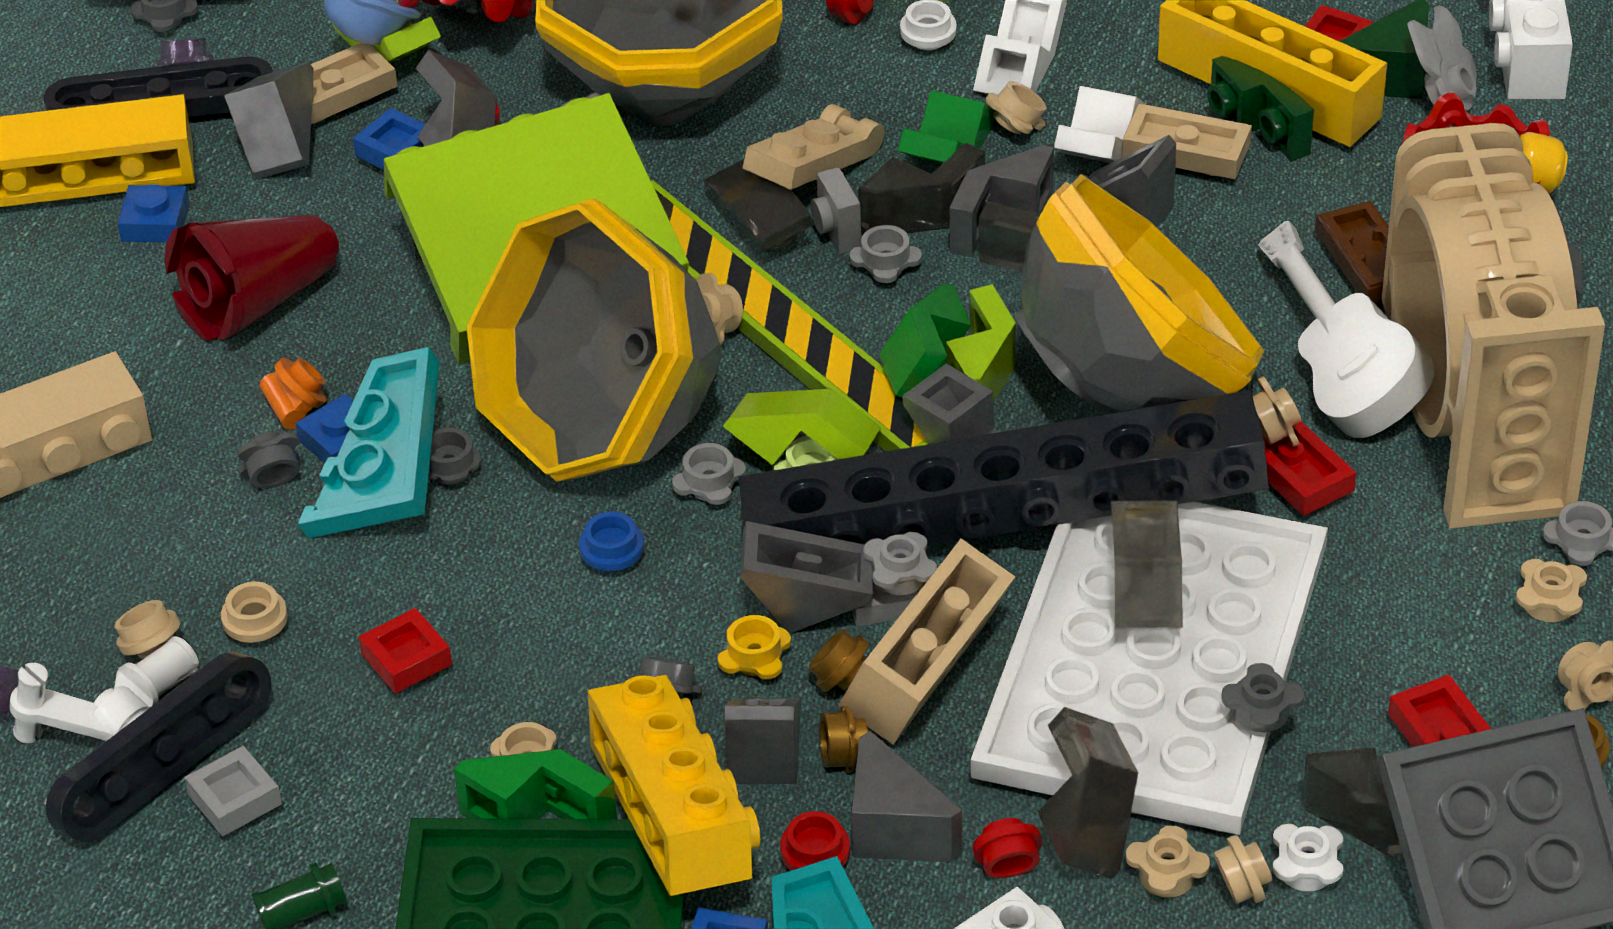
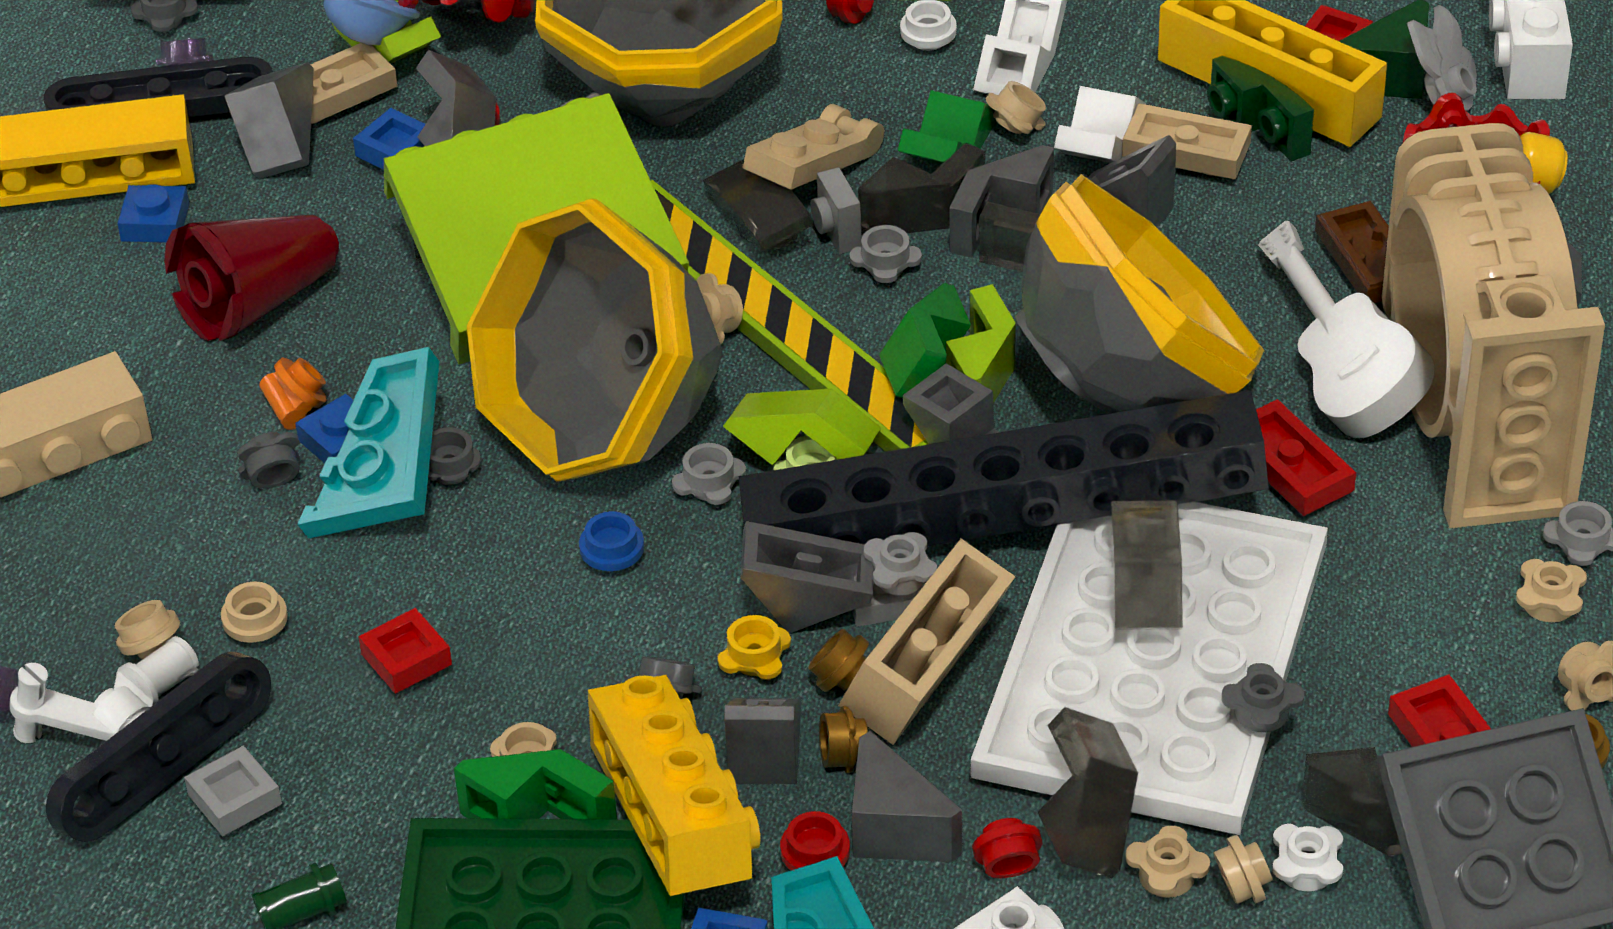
(1276, 413): tan plate -> none

